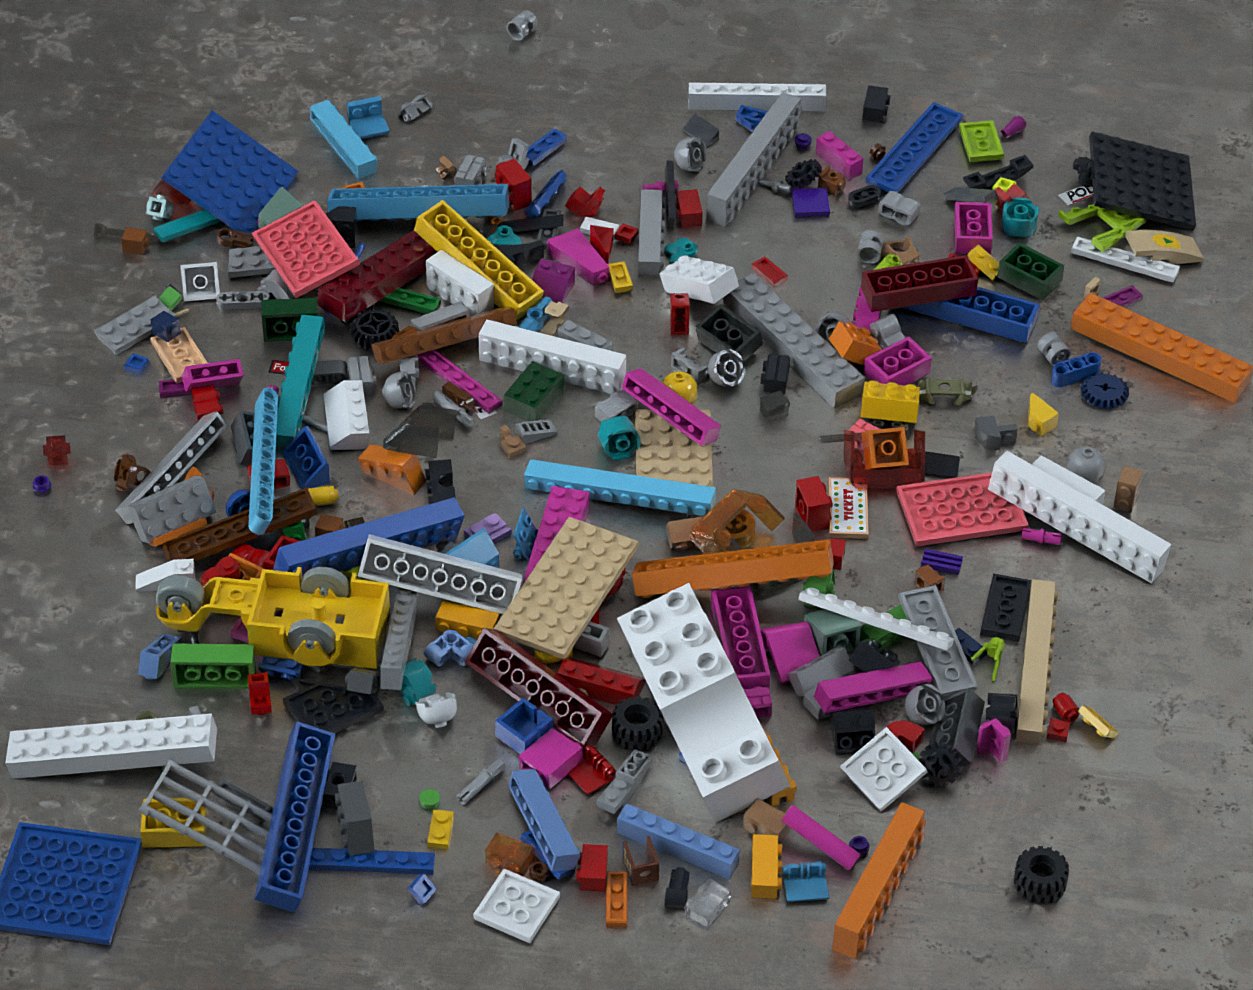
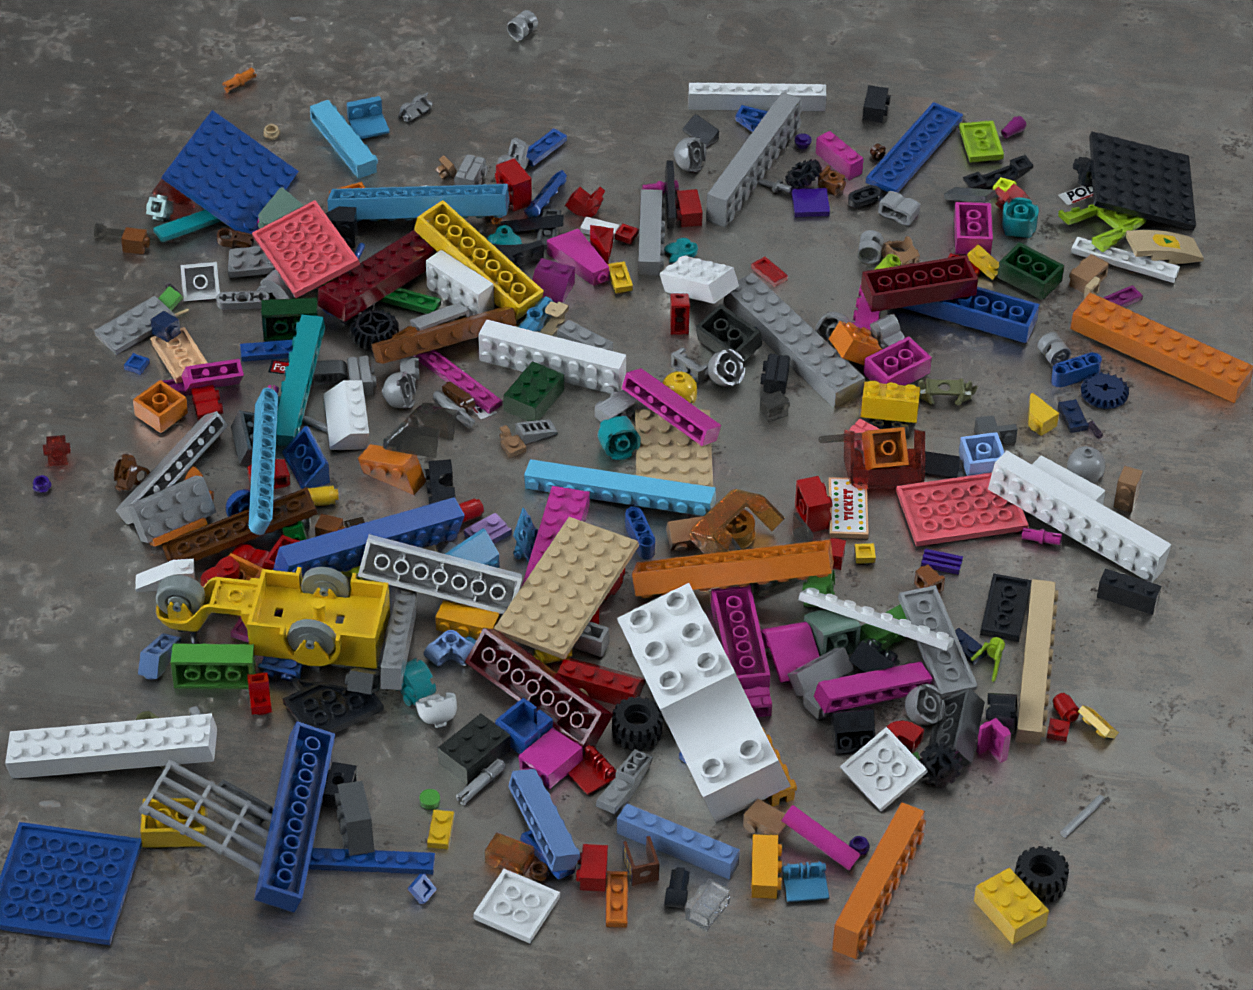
(160, 406): none -> orange brick
(239, 79): none -> orange pin
(265, 350): none -> blue plate
(271, 131): none -> tan plate
(472, 509): none -> red head
(473, 748): none -> pearl dark grey brick
(640, 530): none -> blue beam
(864, 553): none -> yellow plate
(980, 452): none -> light blue brick
(1011, 905): none -> yellow brick
(1073, 416): none -> dark blue plate
(1082, 816): none -> light grey bar
(1086, 271): none -> medium nougat brick
(1096, 431): none -> clear purple piece
(1129, 591): none -> black brick

